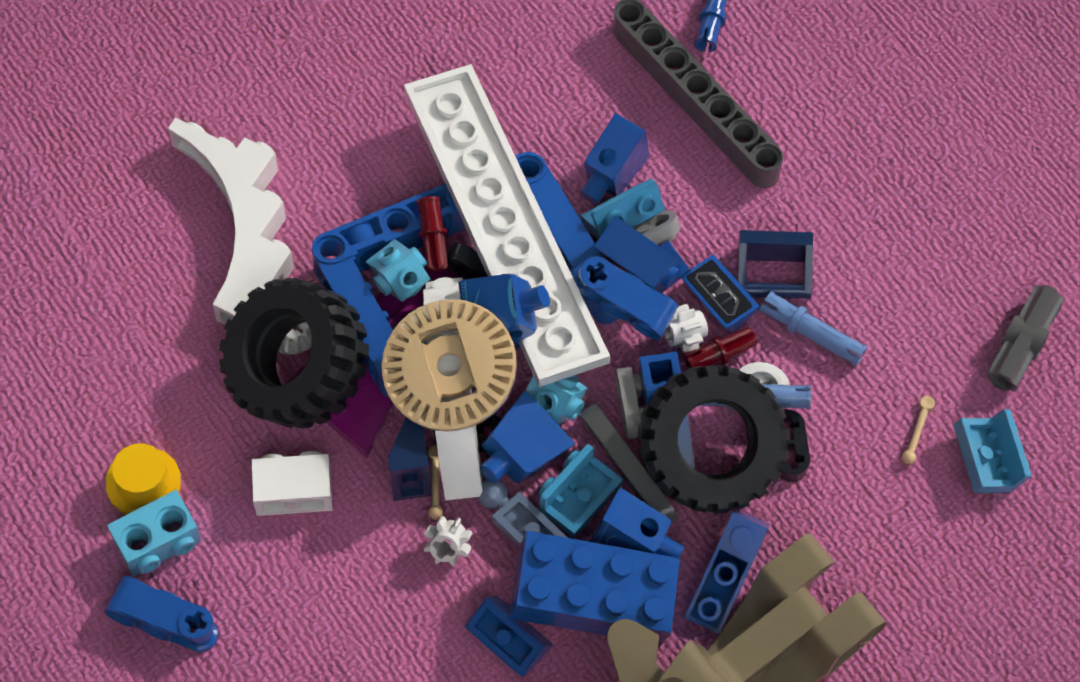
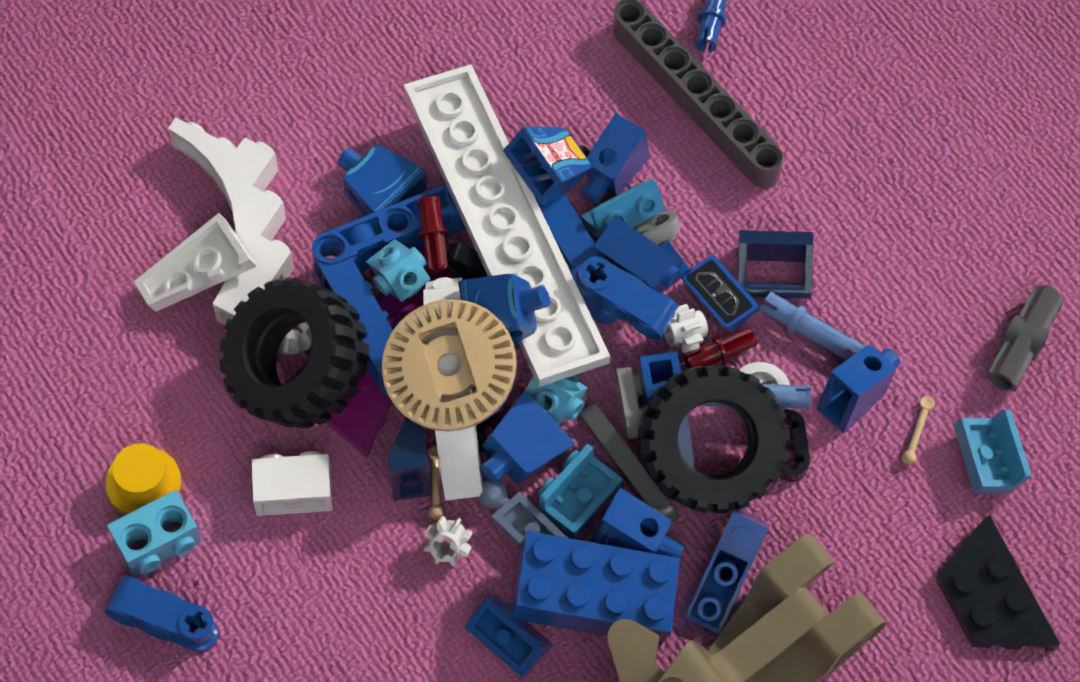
(195, 265): none -> white wing
(379, 178): none -> blue torso
(548, 160): none -> blue torso
(864, 376): none -> blue torso
(992, 595): none -> black wing

